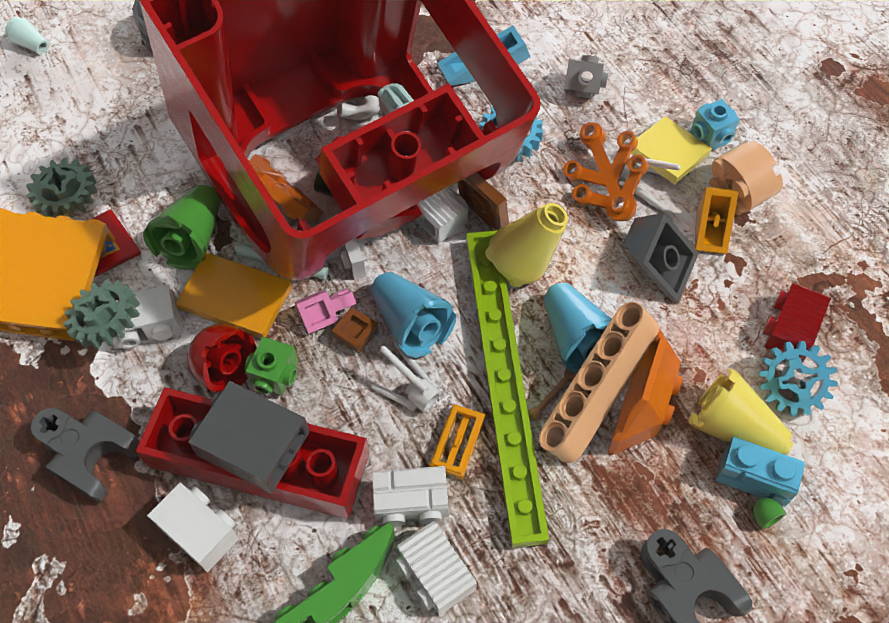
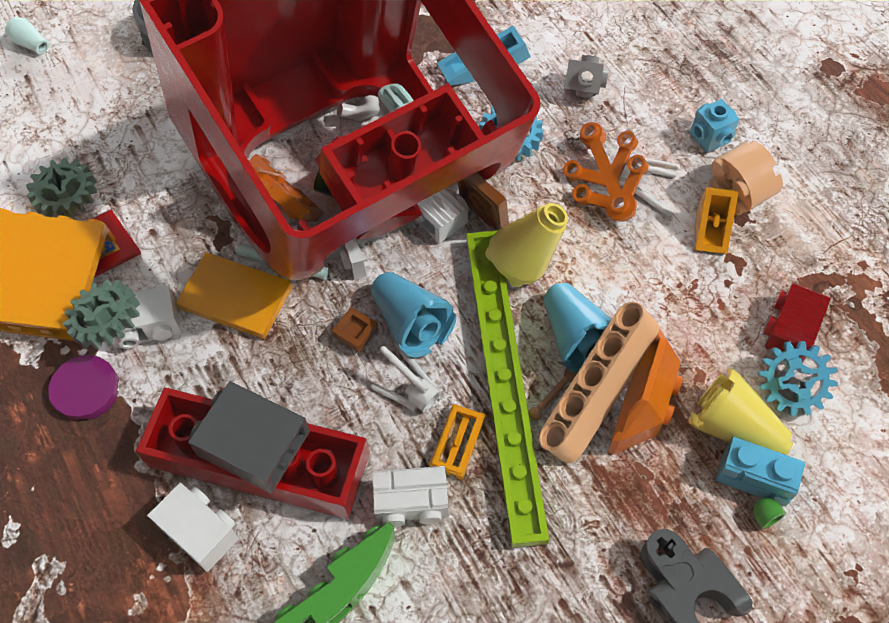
(80, 446): dark grey piece -> none
(83, 387): none -> magenta tile
(184, 228): bright green cone -> none
(220, 356): red cylinder -> none
(272, 367): bright green brick -> none
(319, 309): bright pink plate -> none
(435, 568): white brick -> none
(662, 253): dark grey slope -> none
(671, 144): light yellow tile -> none

